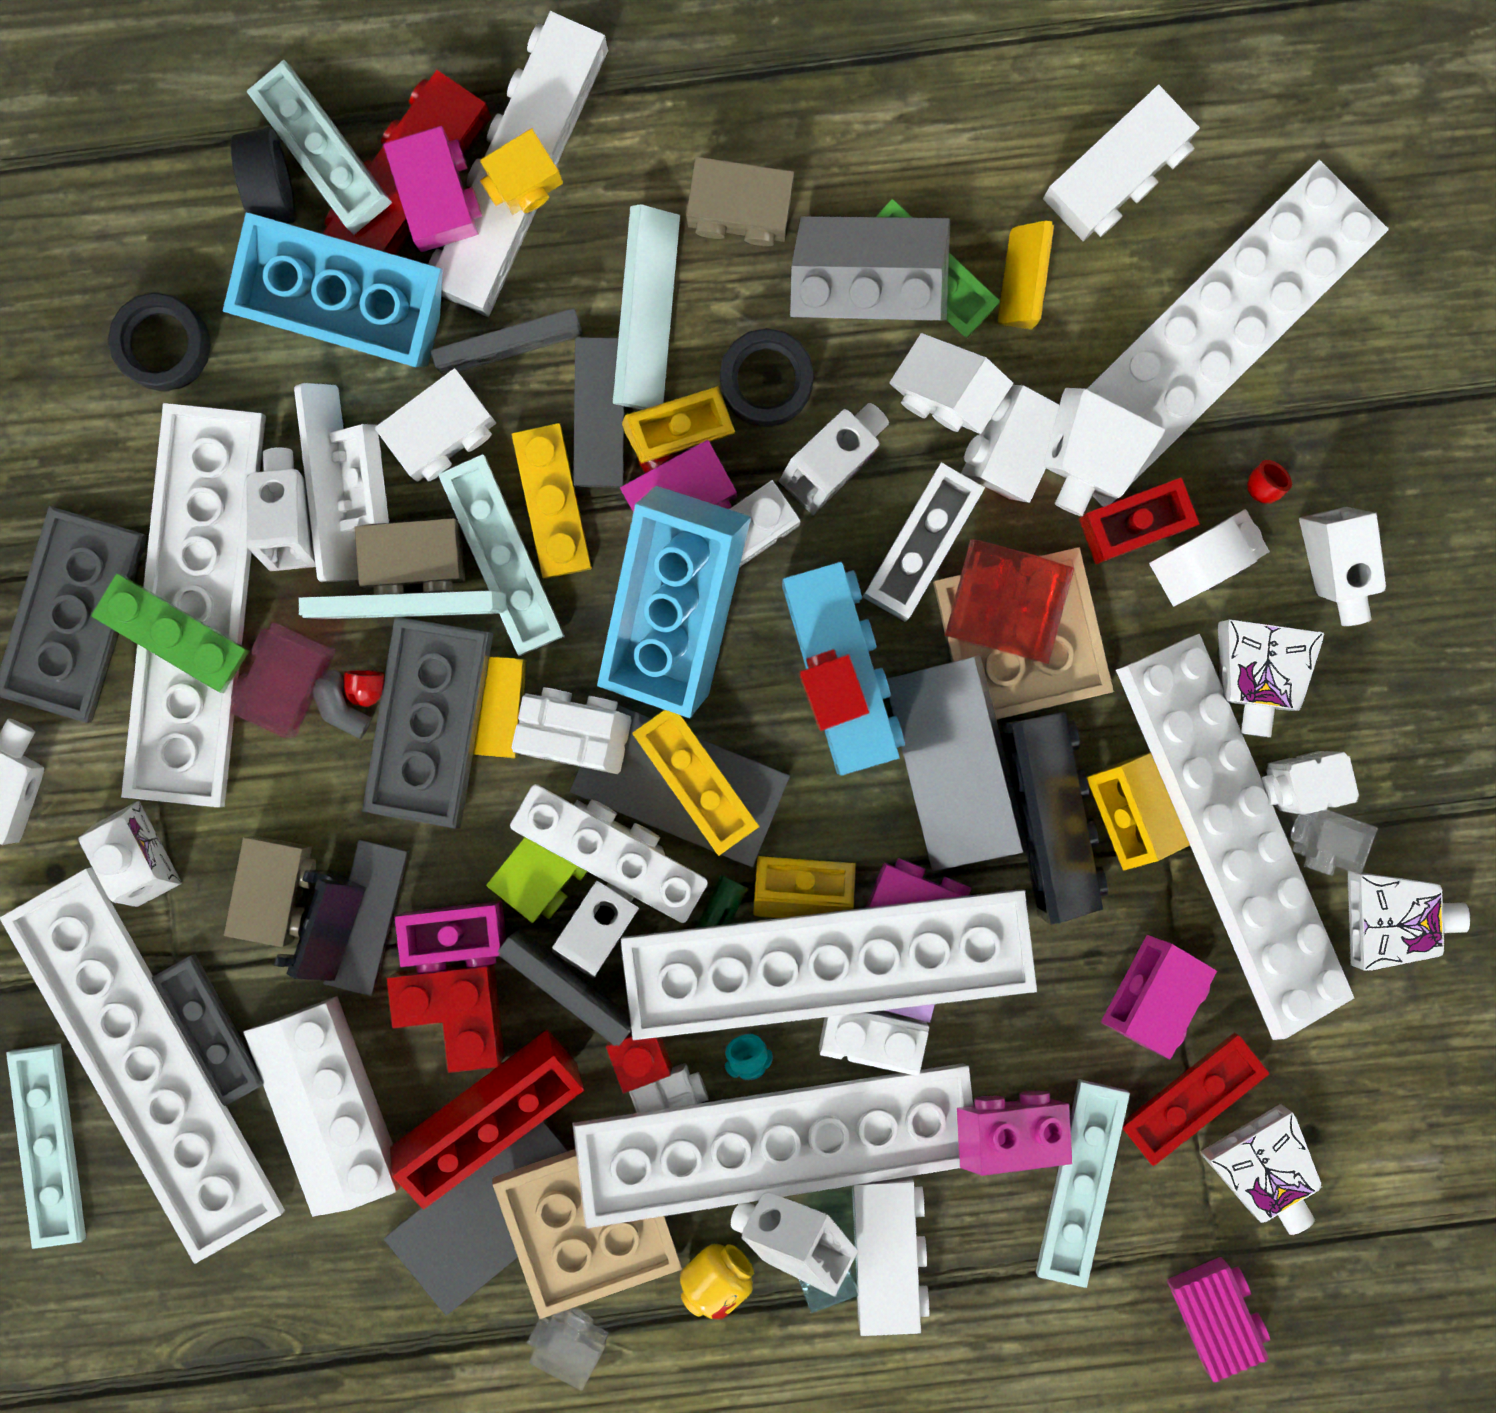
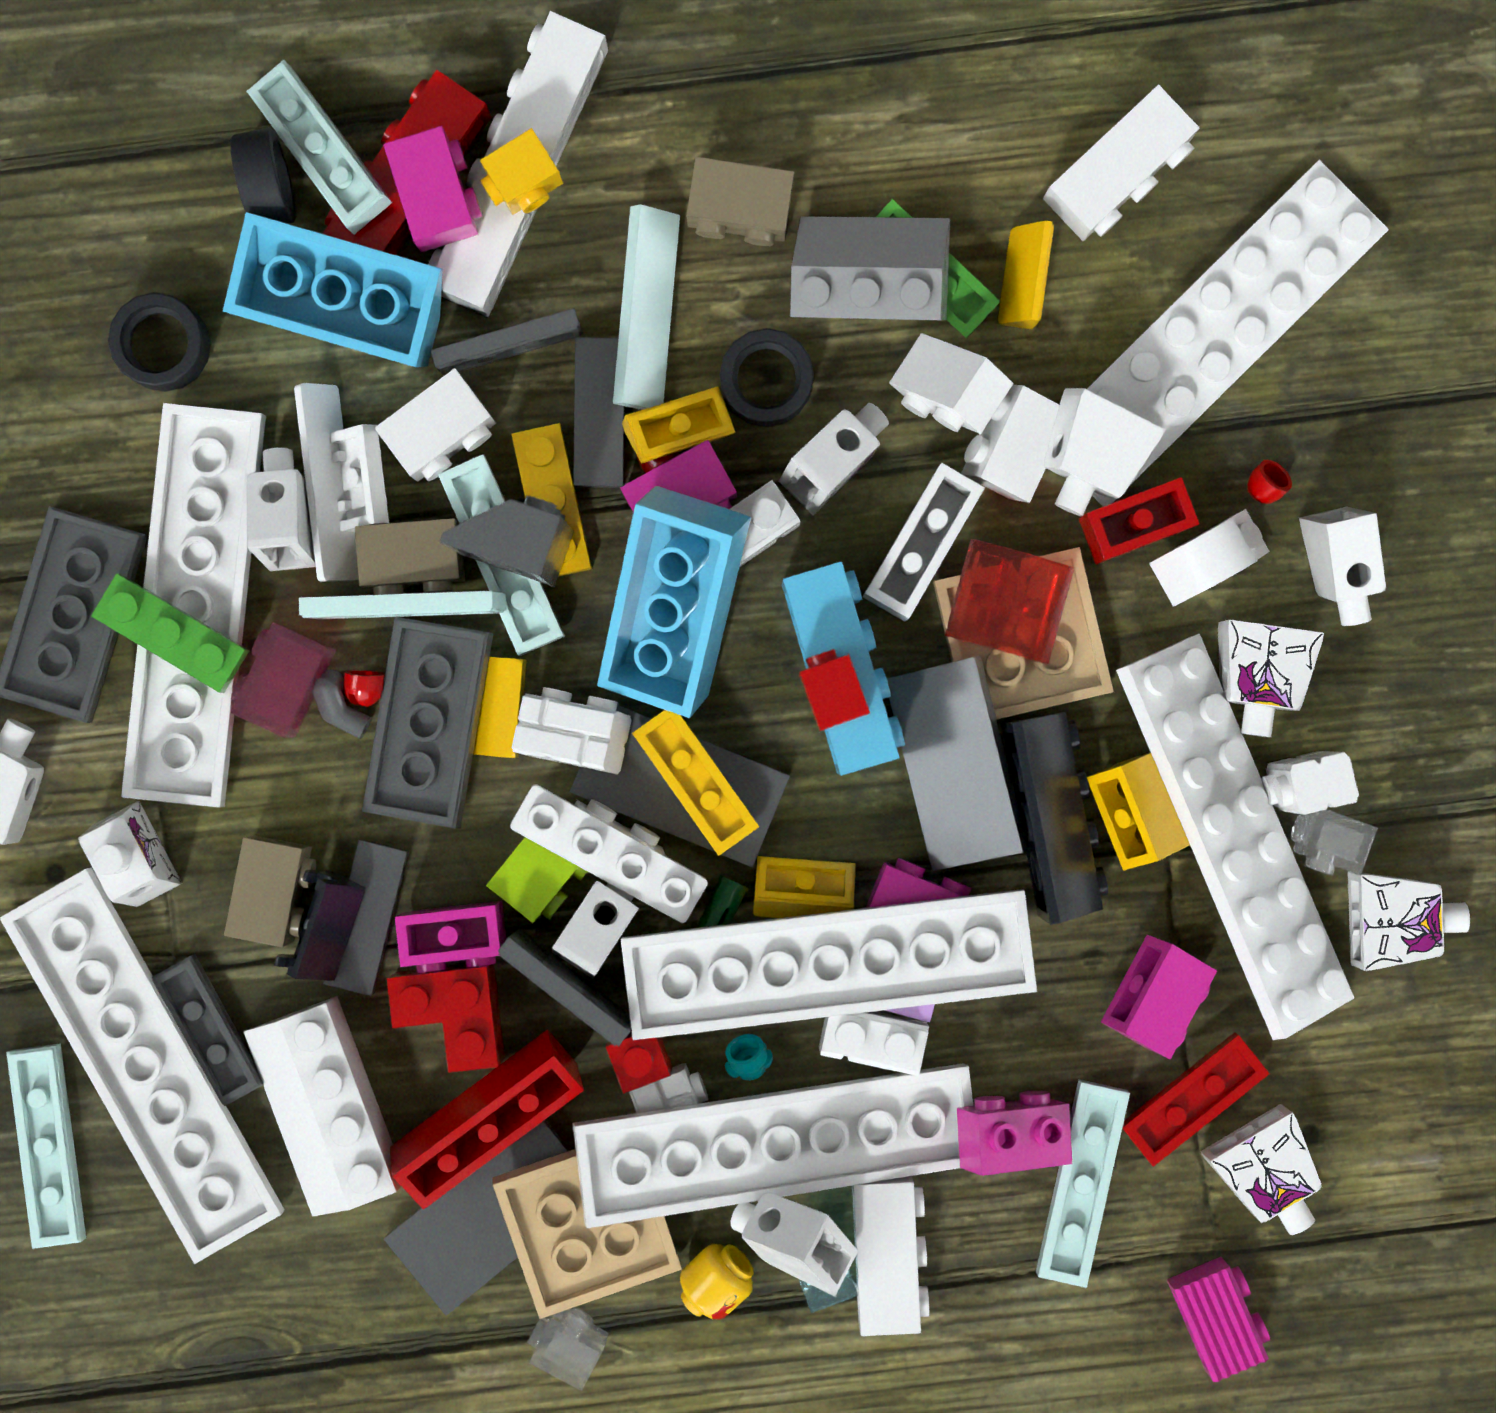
(516, 537): none -> dark grey slope

